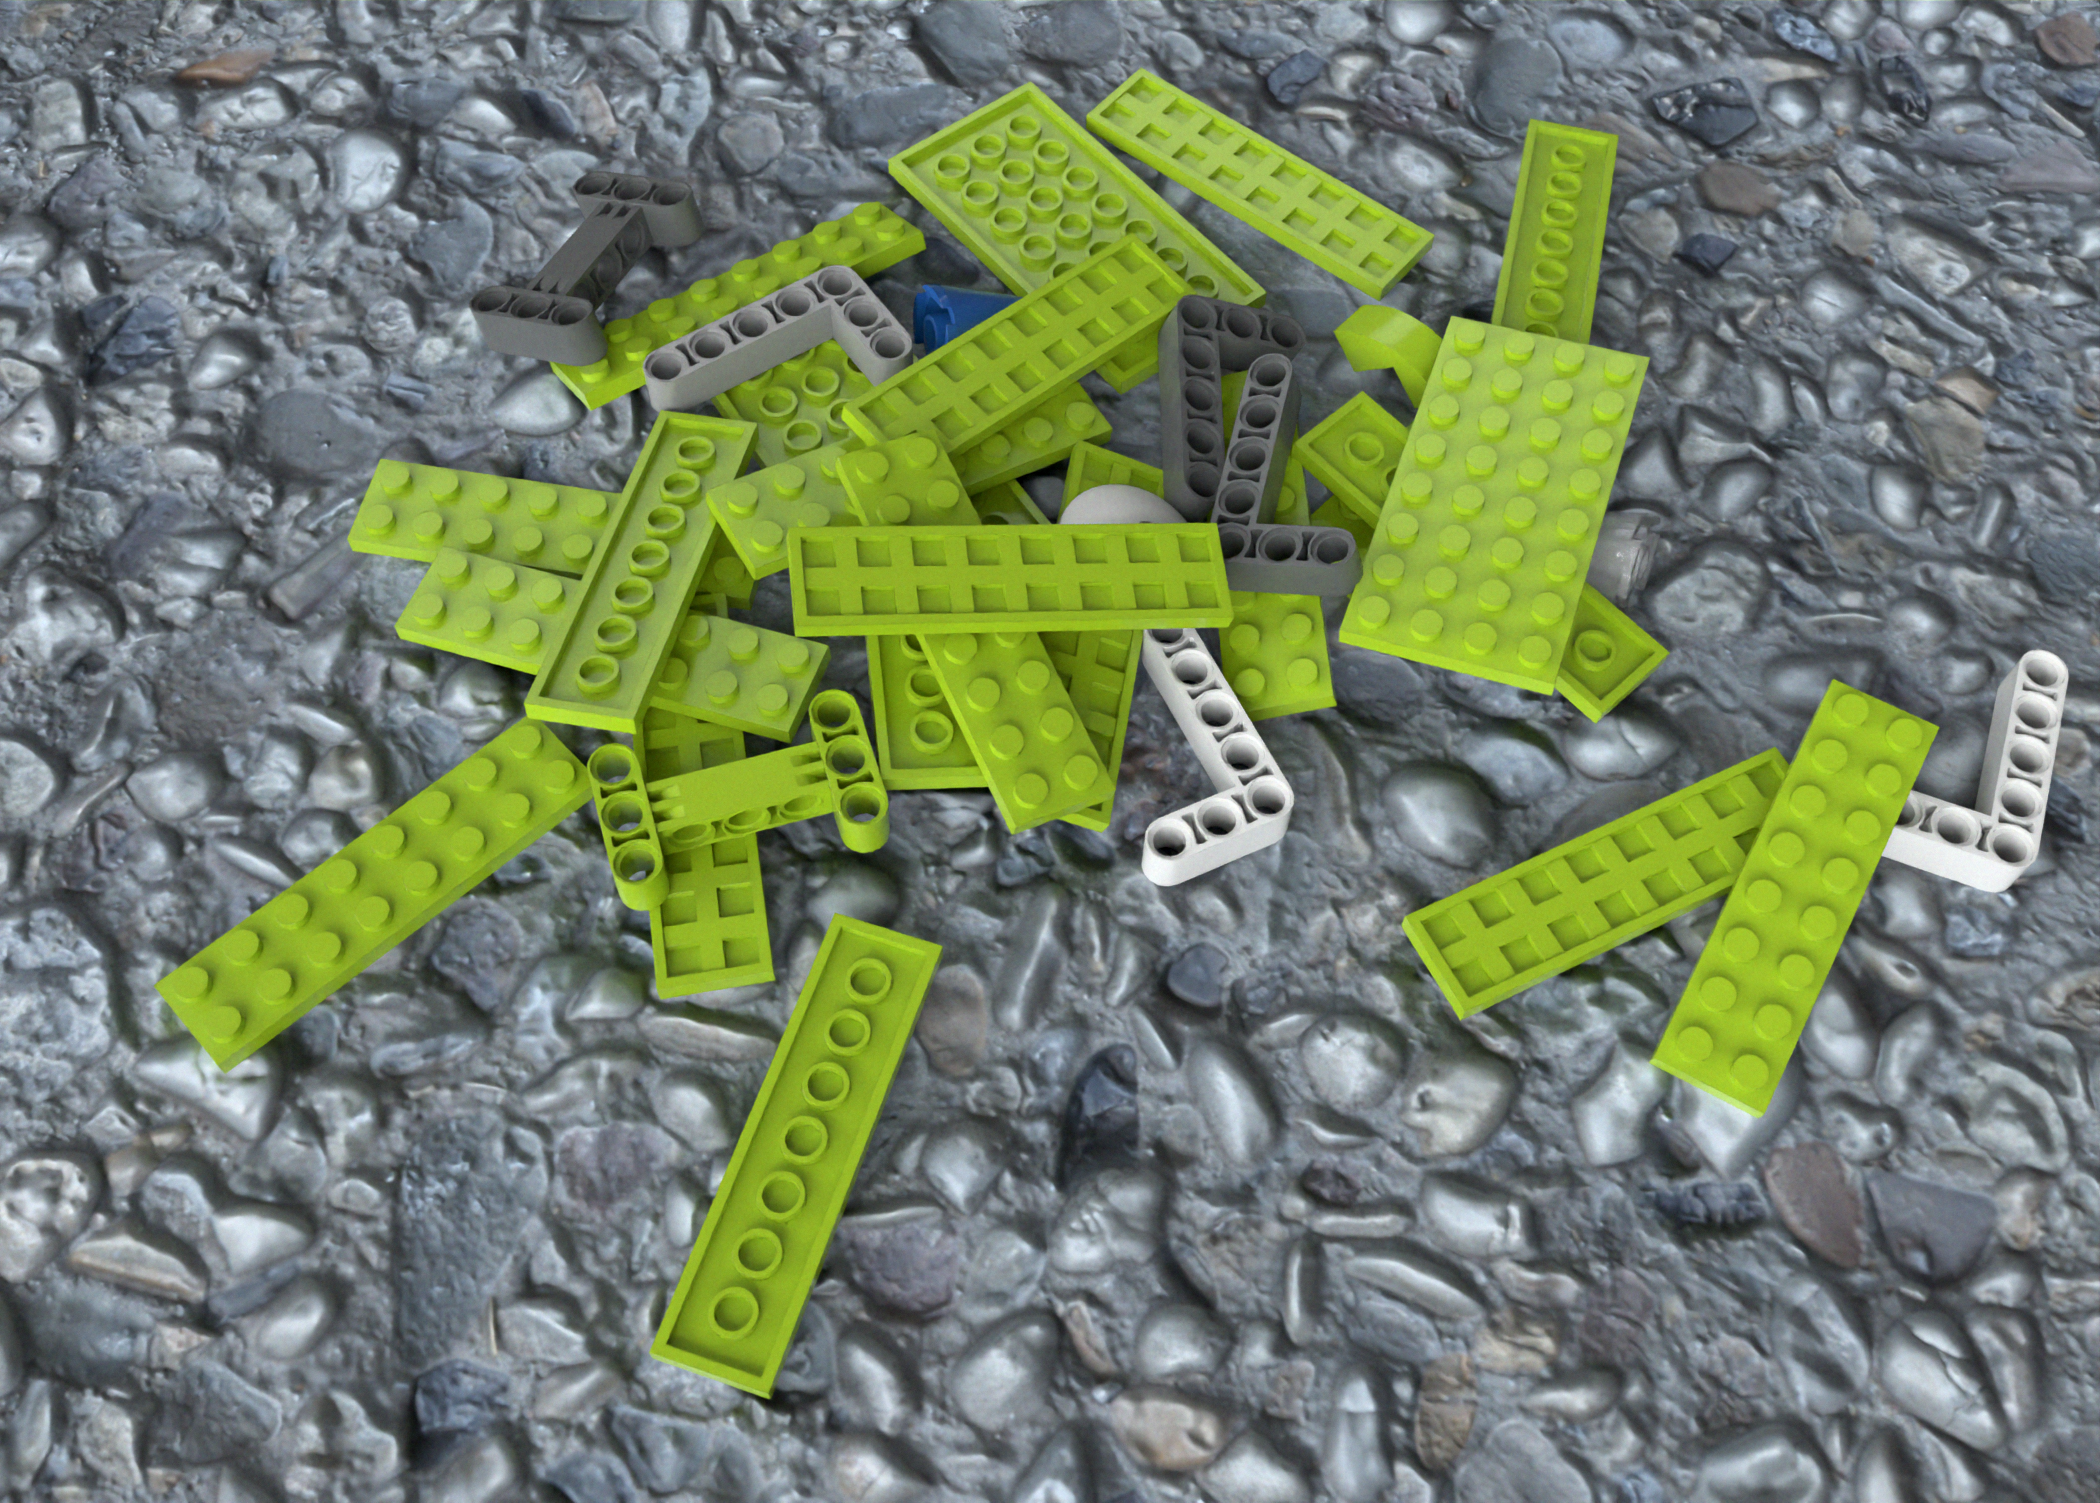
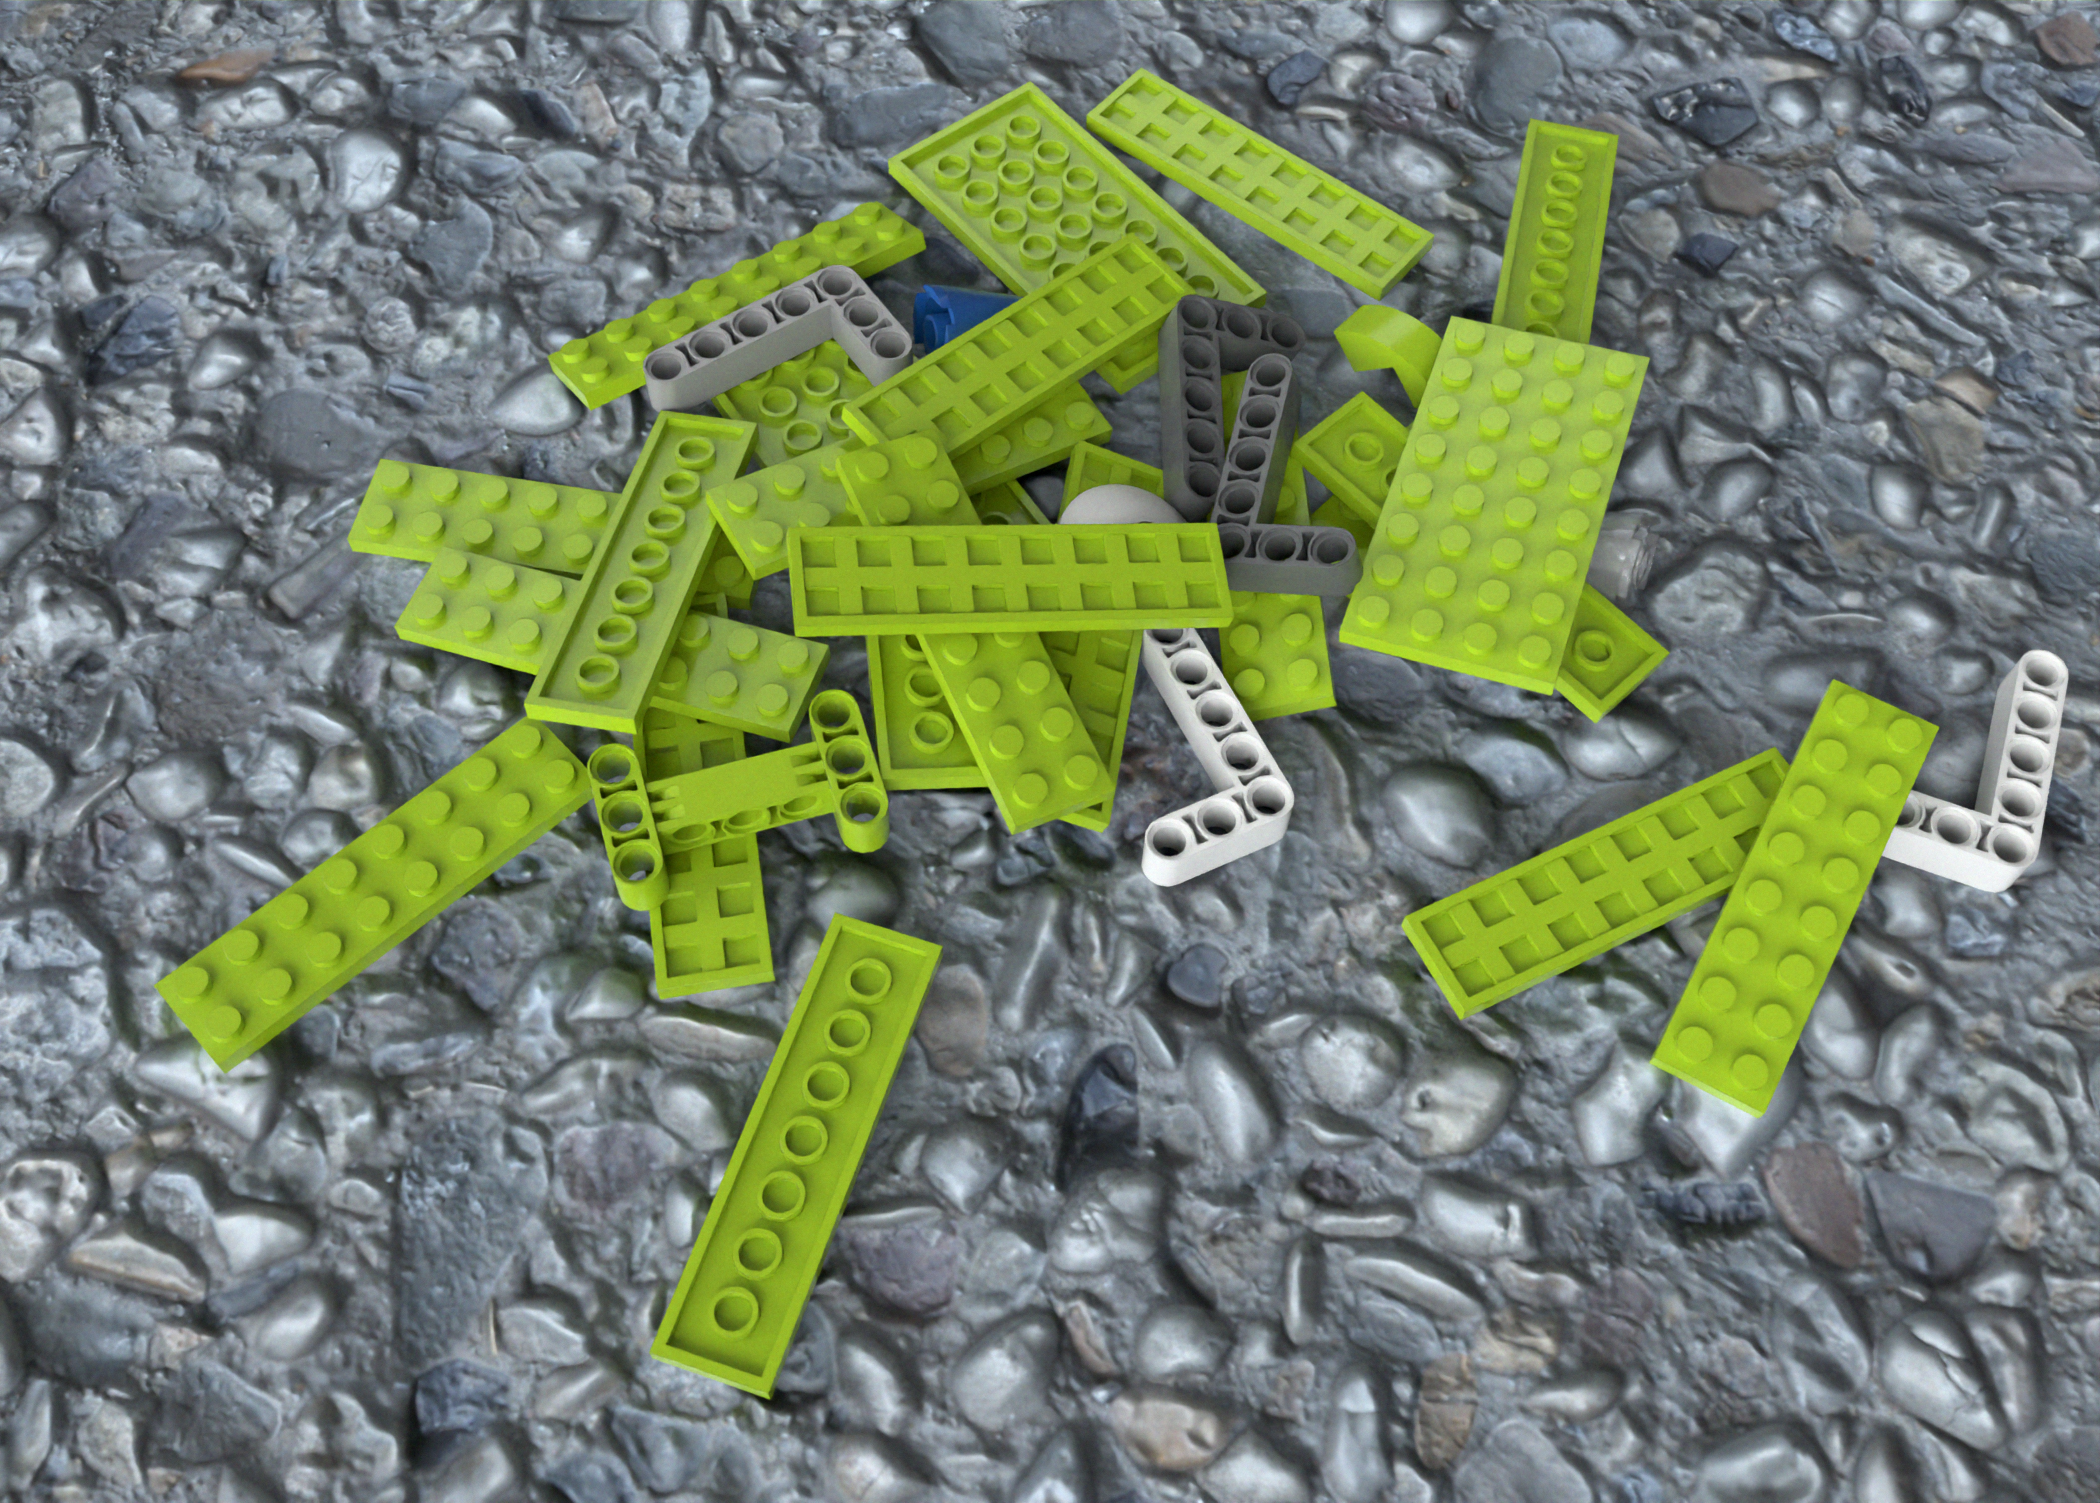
(557, 309): dark grey beam -> none

